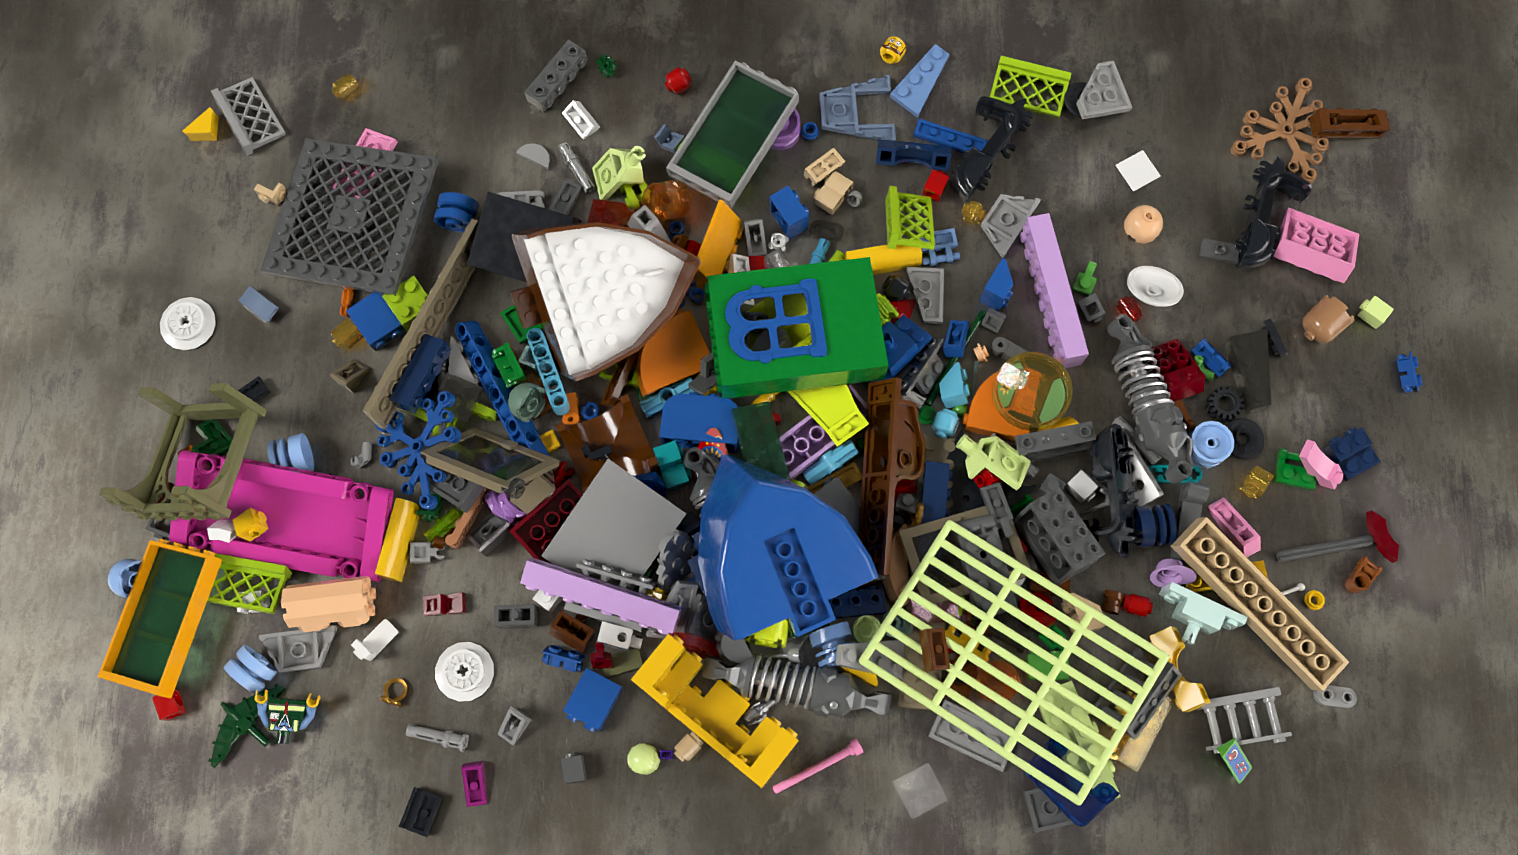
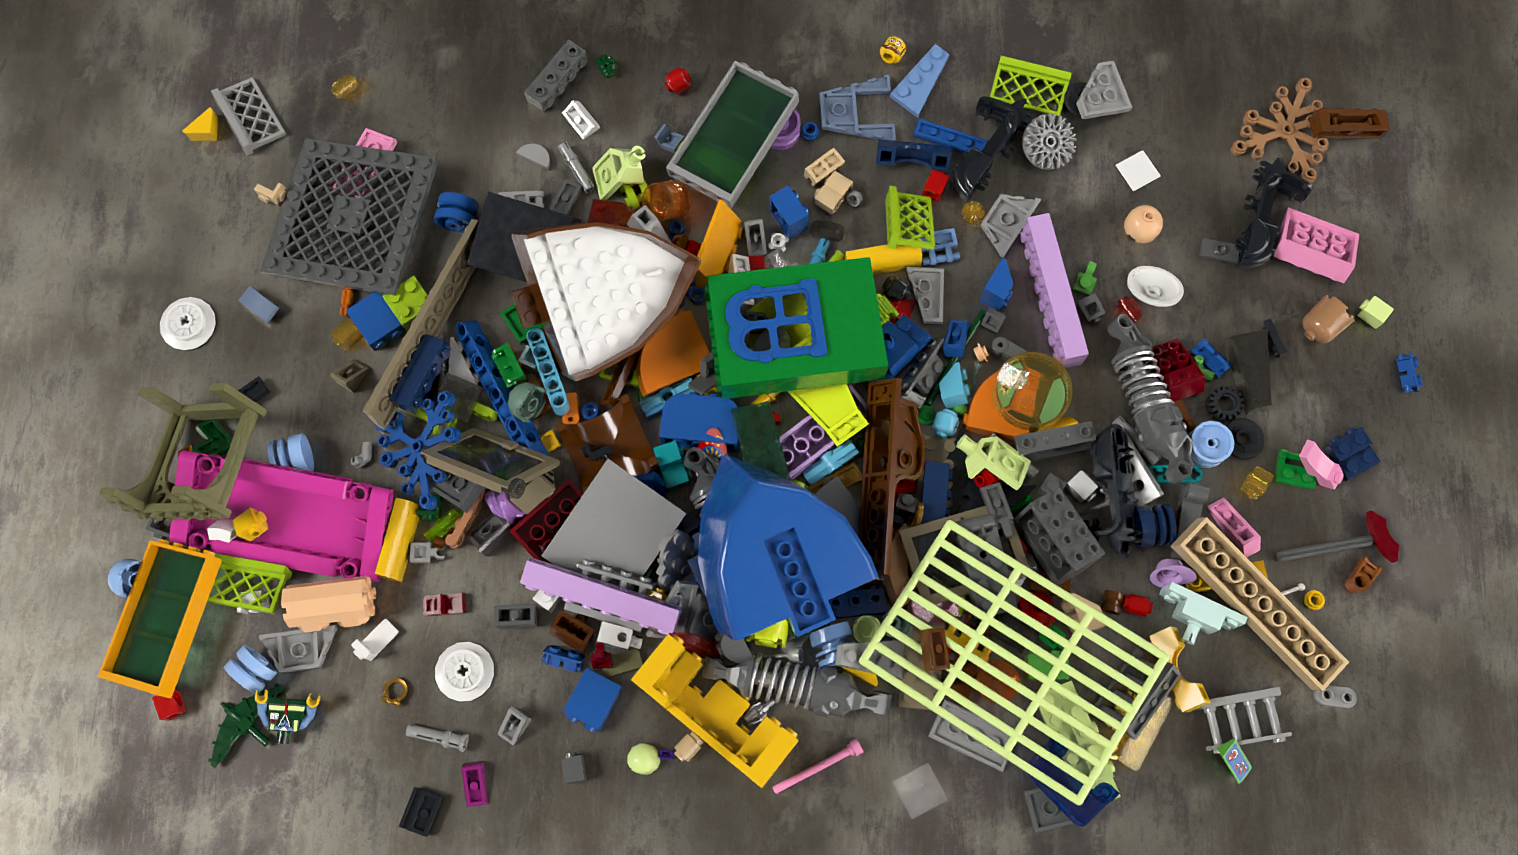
(560, 473): red plate -> none
(1048, 141): none -> light grey wheel

